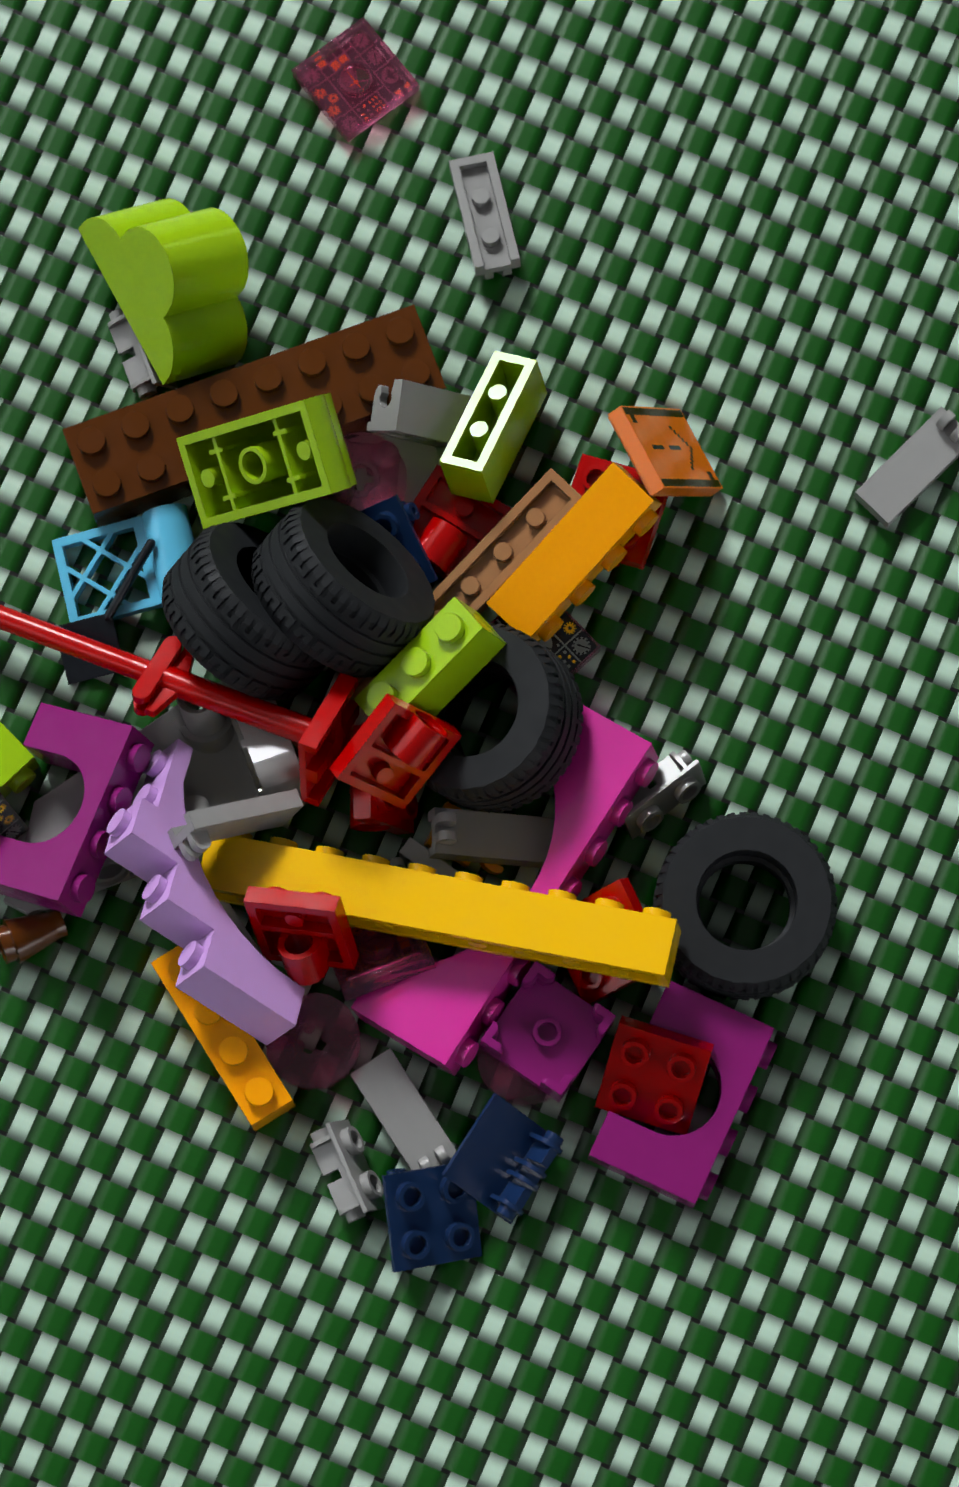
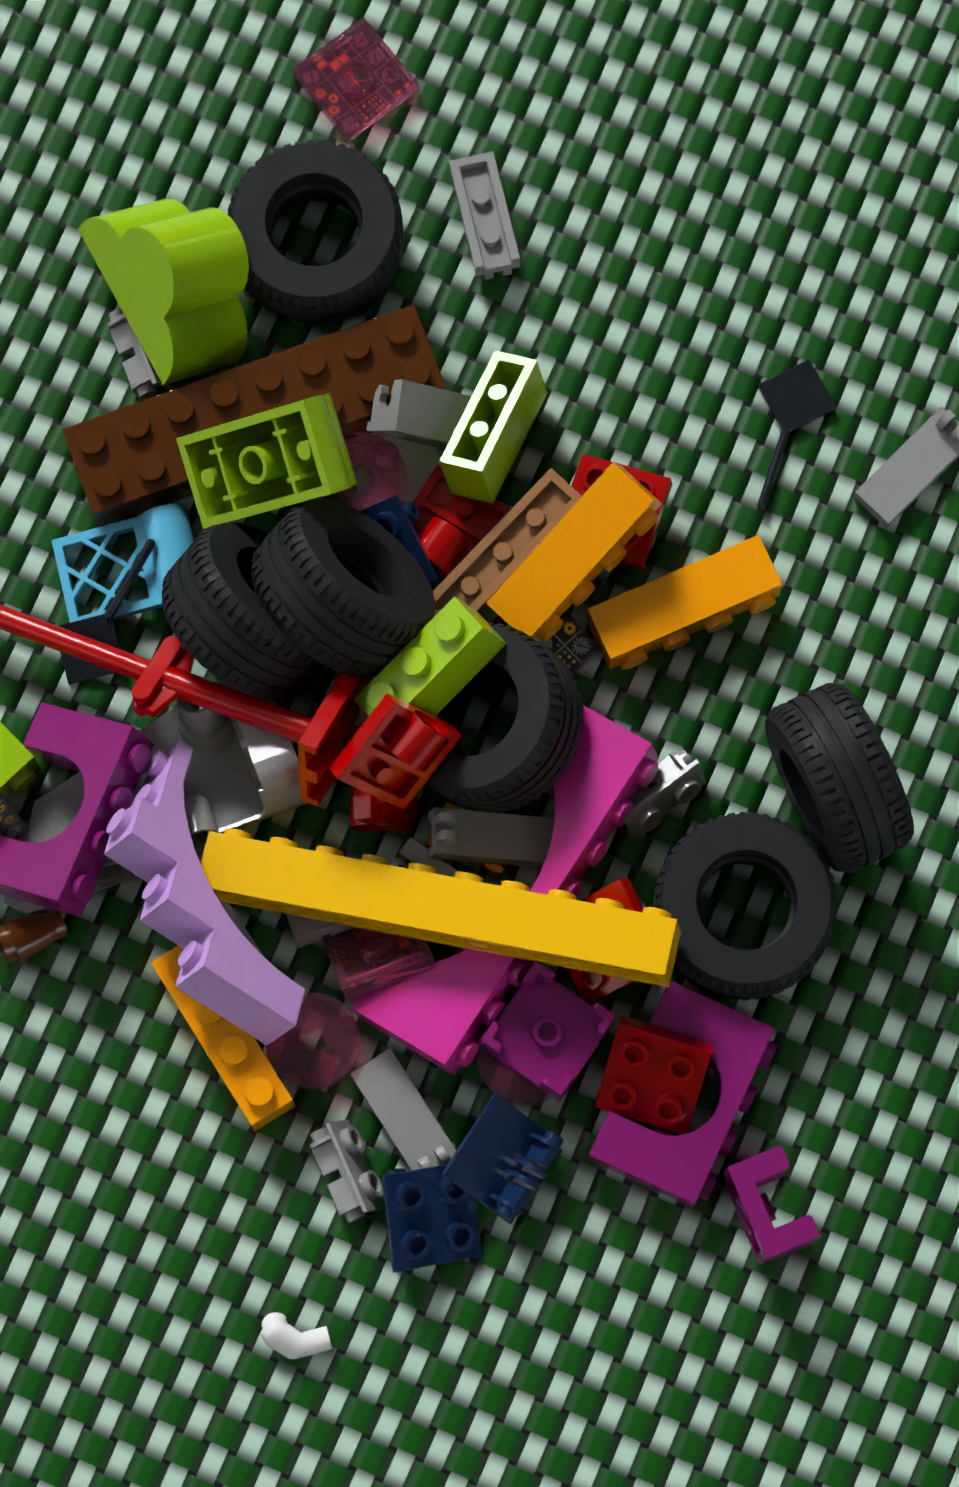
(233, 820): light grey hinge -> none
(290, 1341): none -> white arm
(301, 931): red plate -> none
(327, 174): none -> black tyre
(664, 451): orange tile -> none
(684, 602): none -> light orange brick
(757, 1212): none -> magenta panel
(795, 400): none -> black piece
(839, 777): none -> black tyre

